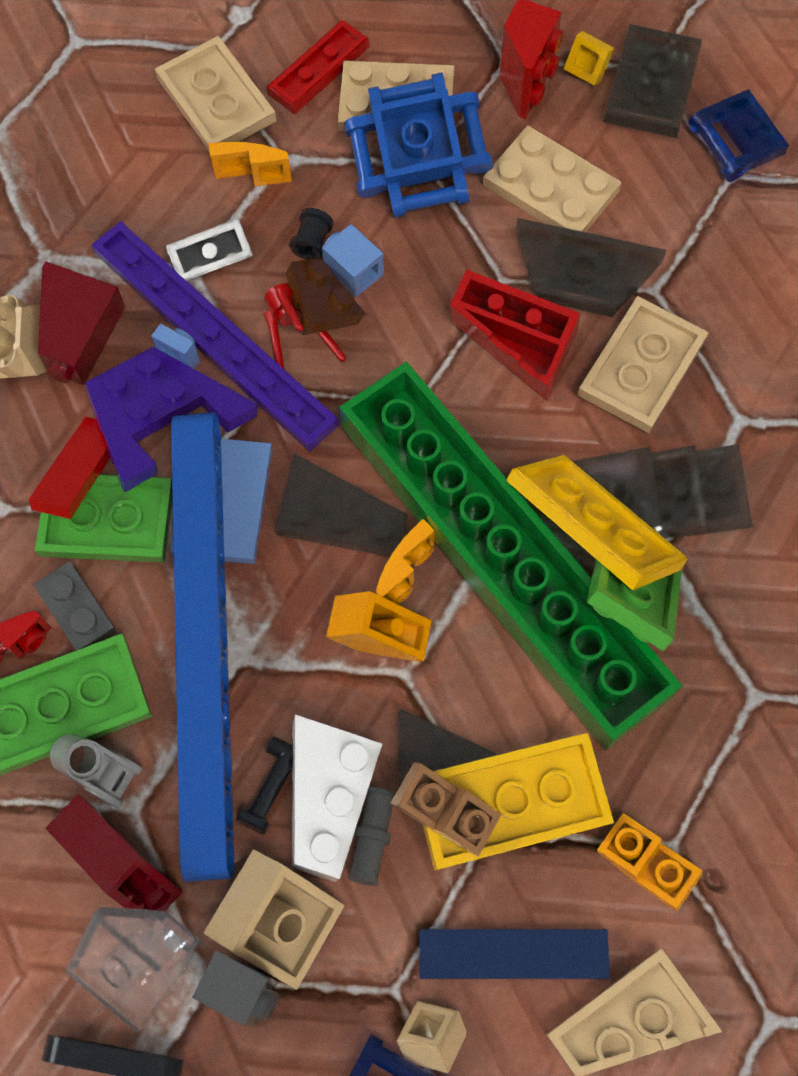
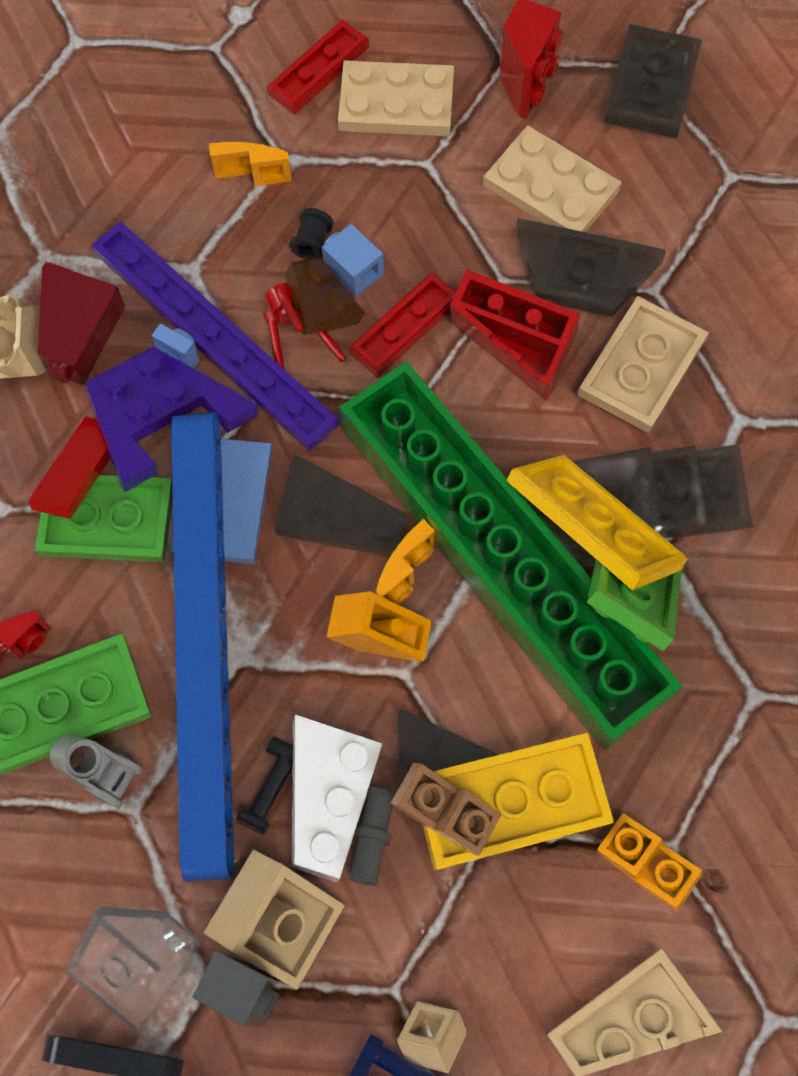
(74, 607): dark grey plate -> none
(111, 858): dark red slope -> none
(209, 250): slope -> none
(215, 94): tan plate -> none
(403, 325): none -> red tile
(418, 143): blue brick -> none
(514, 954): dark blue tile -> none
(588, 58): yellow tile -> none
(748, 128): clear blue plate -> none

